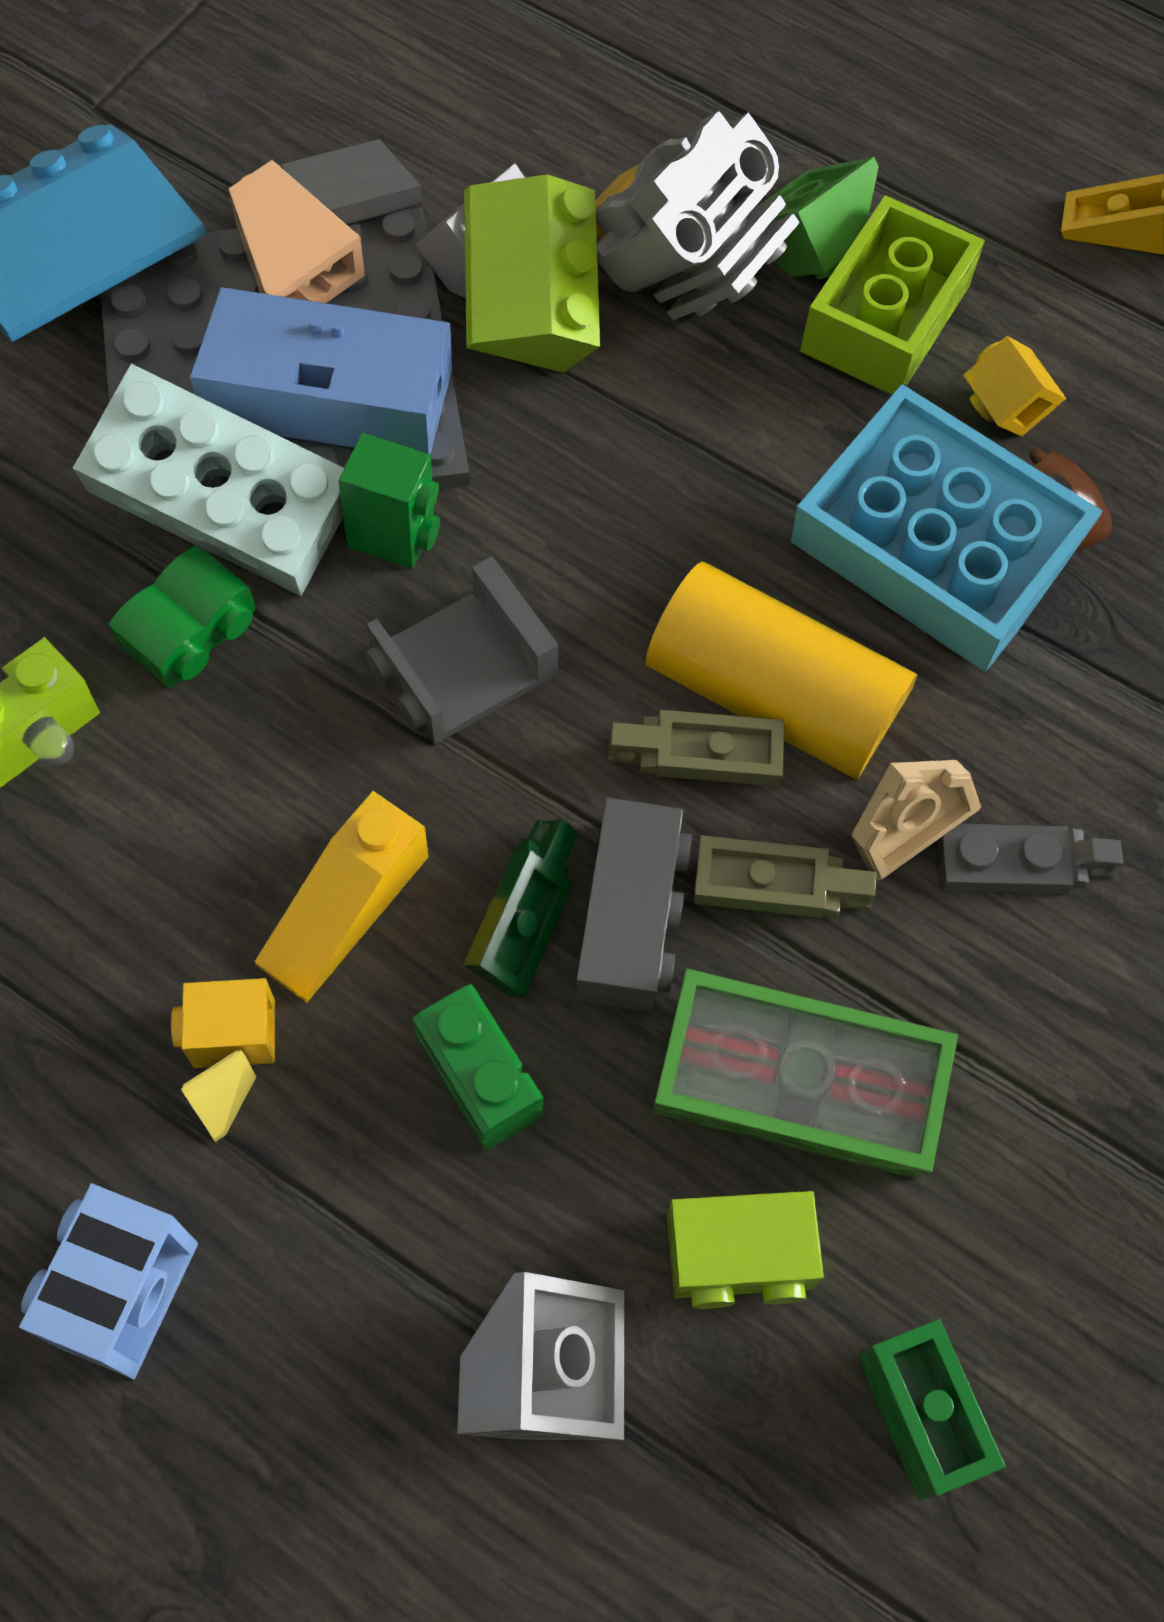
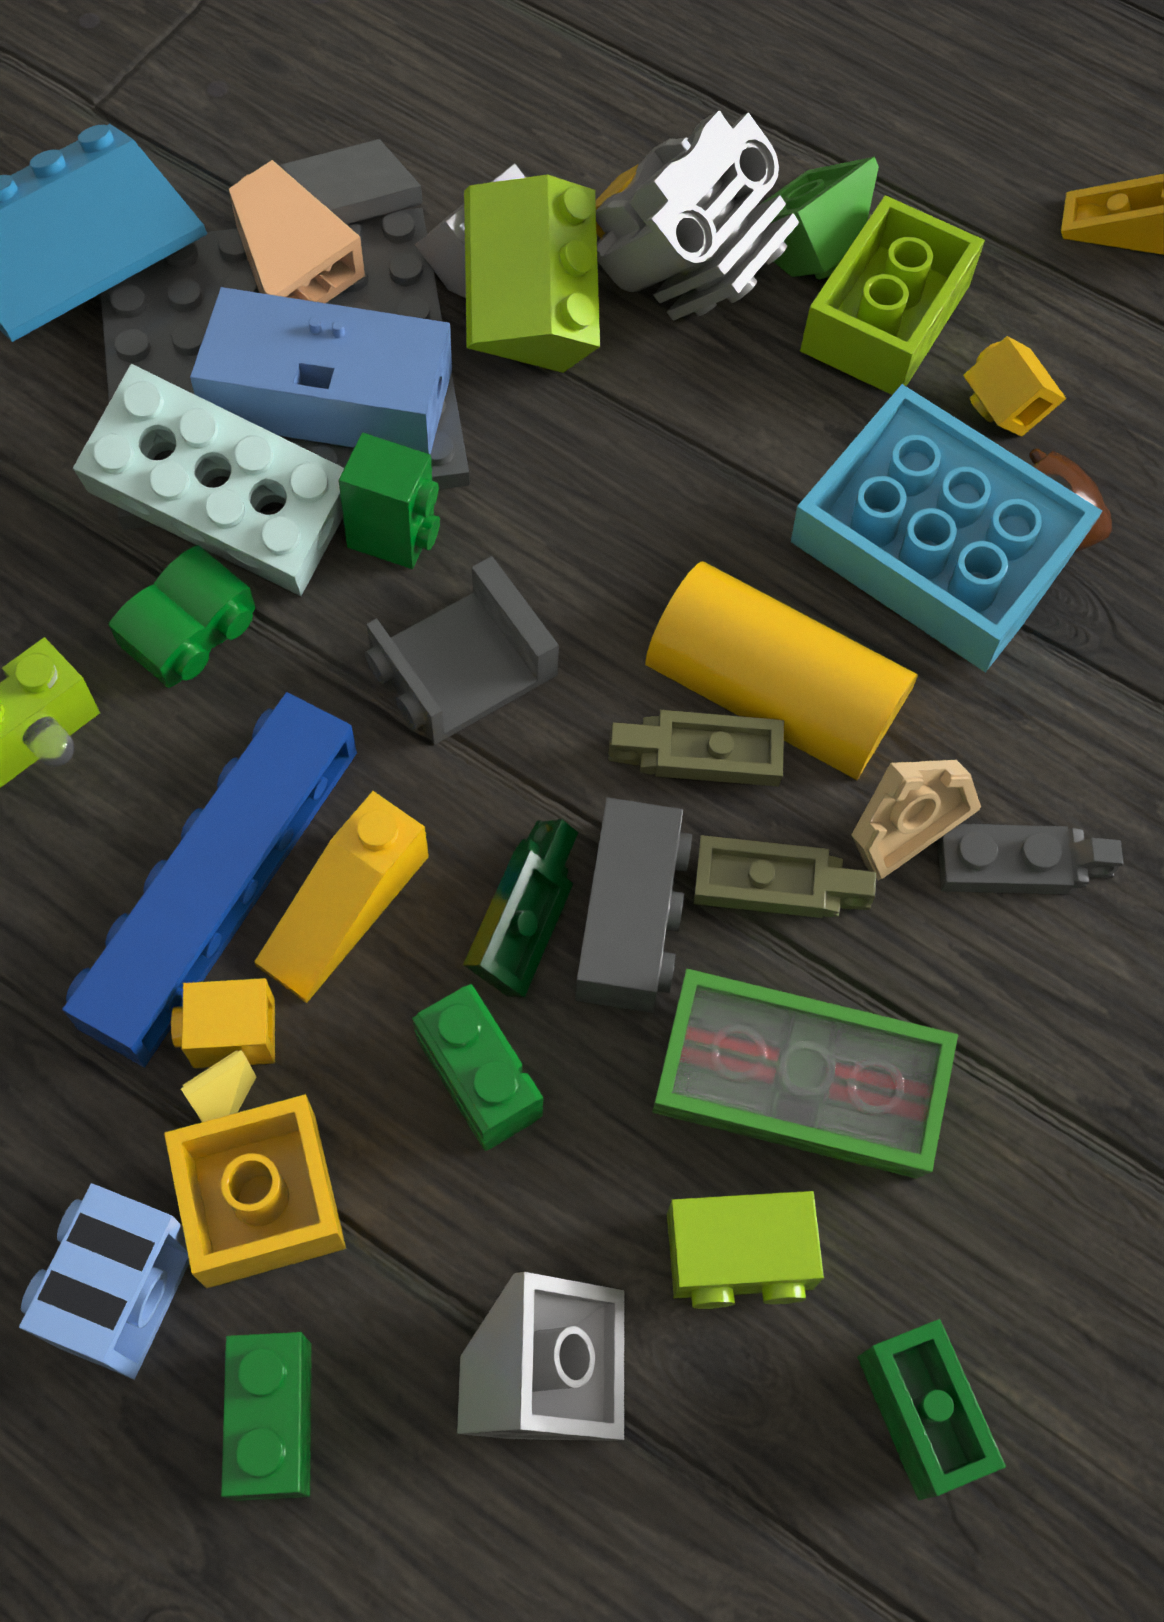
(211, 878): none -> blue brick
(253, 1191): none -> yellow brick
(267, 1417): none -> green brick

